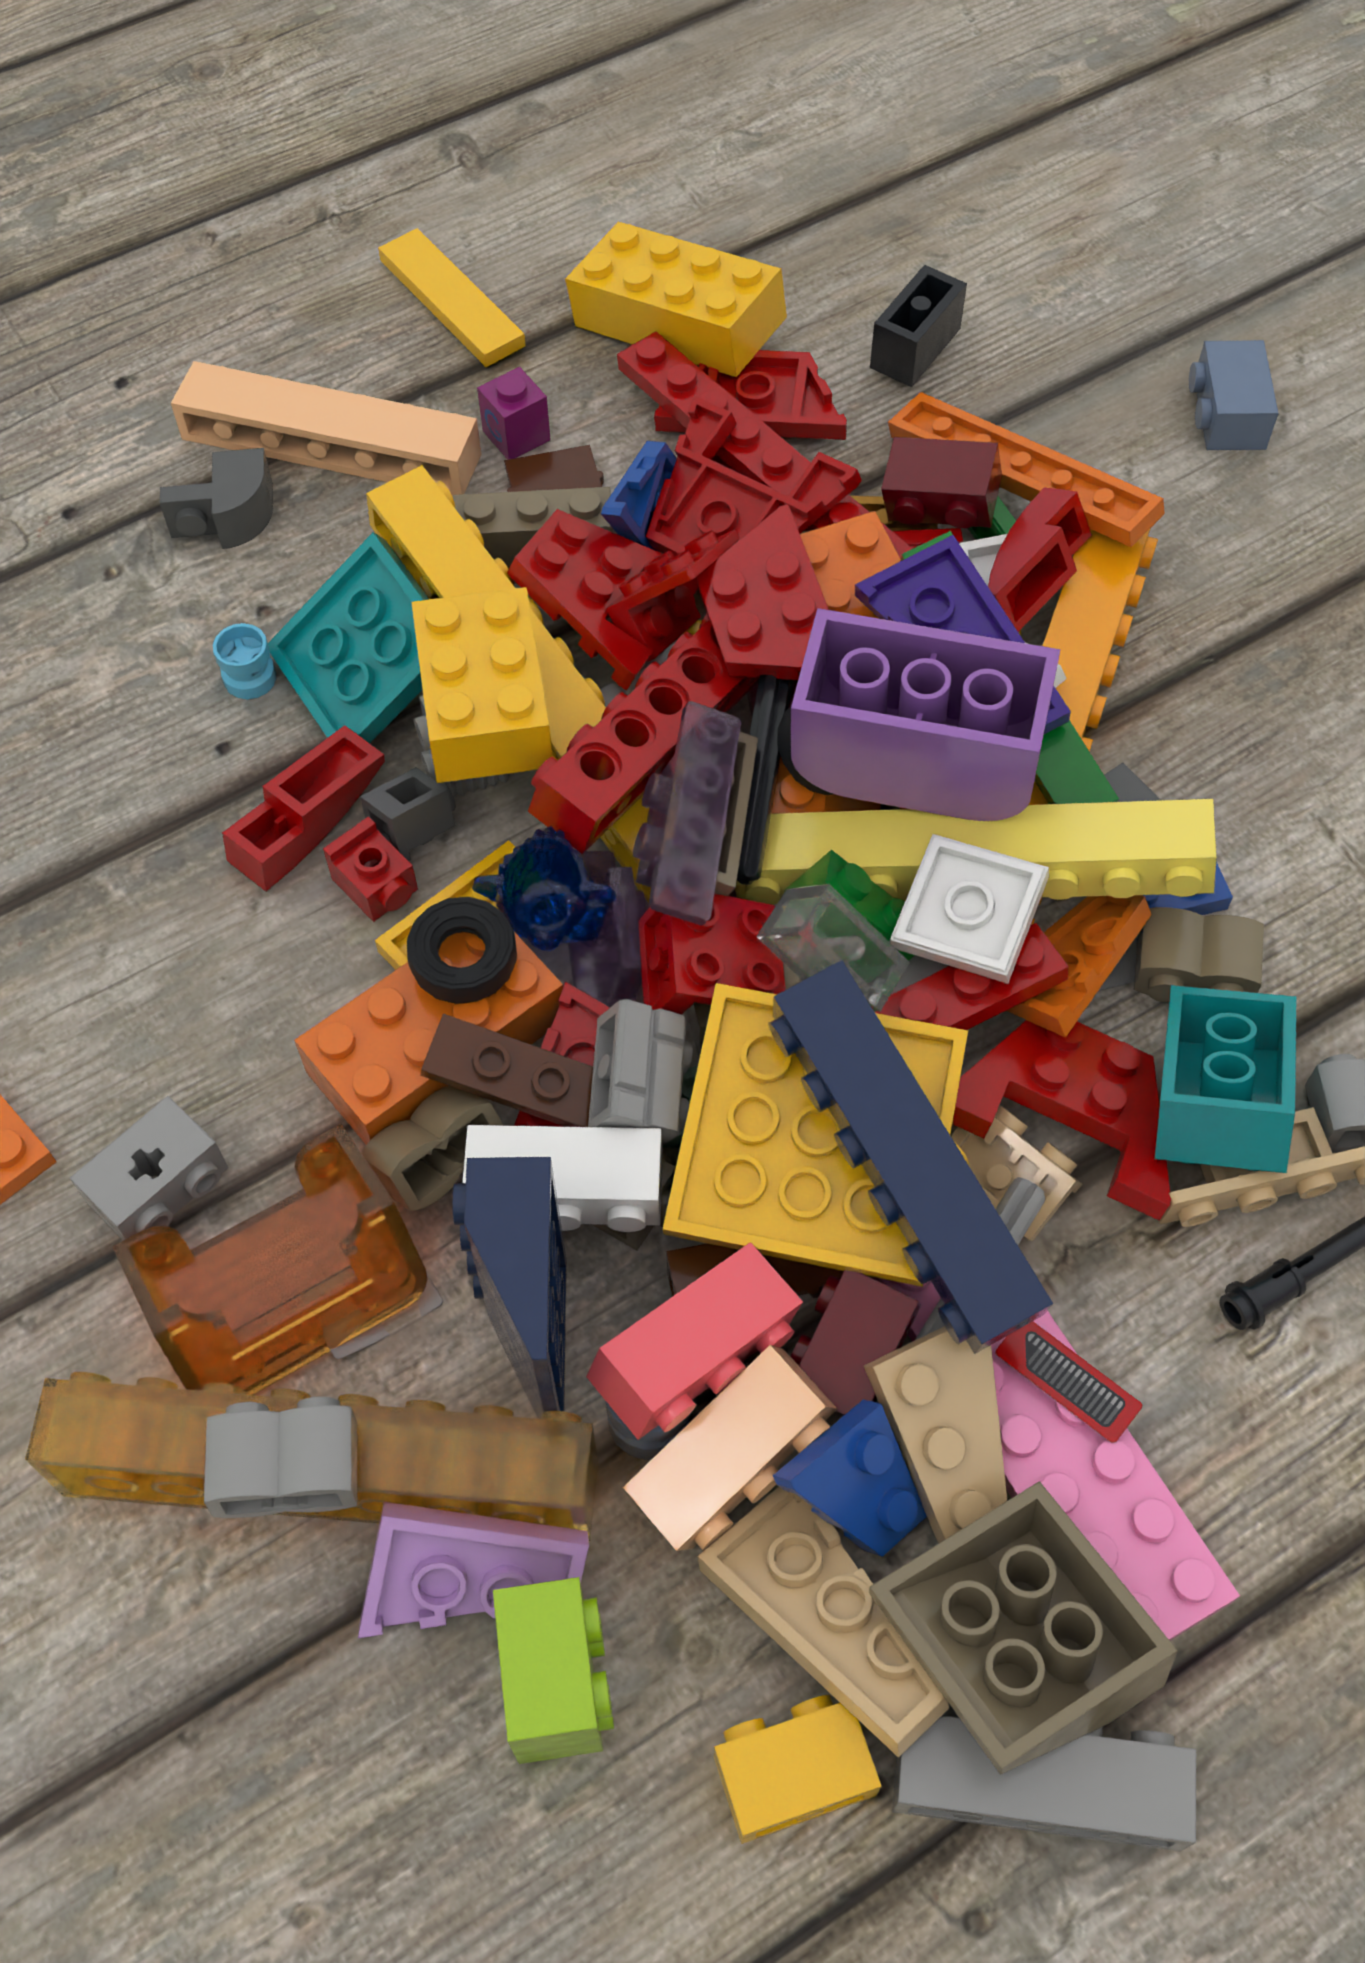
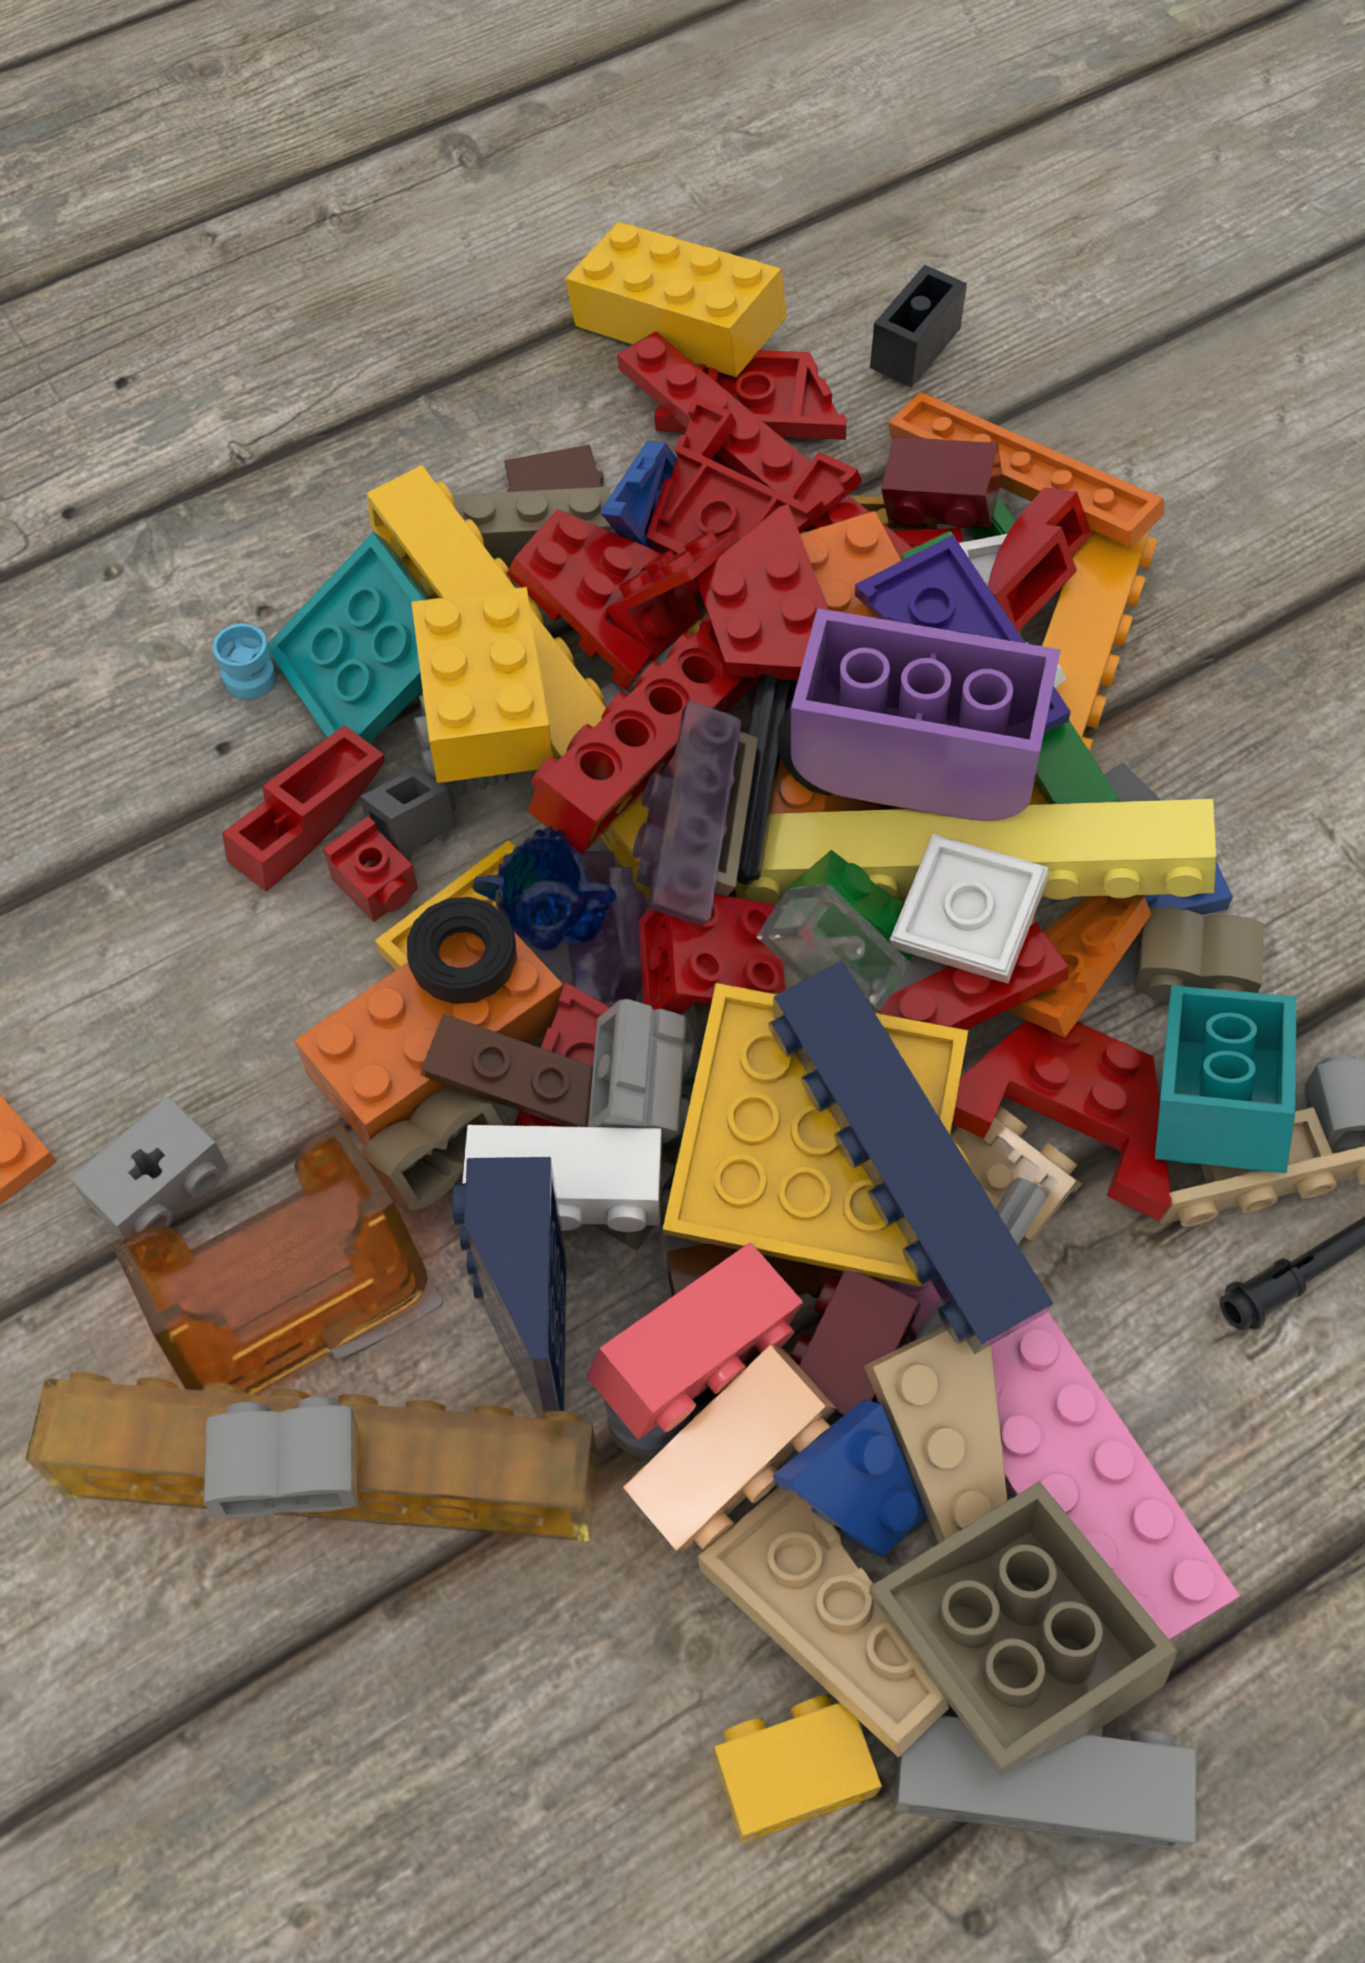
(232, 506): dark grey brick -> none
(324, 426): light nougat brick -> none
(450, 1562): lavender wing -> none
(452, 297): yellow tile -> none
(514, 413): magenta brick -> none
(547, 1672): lime brick -> none
(1070, 1380): sticker -> none
(1234, 395): sand blue brick -> none

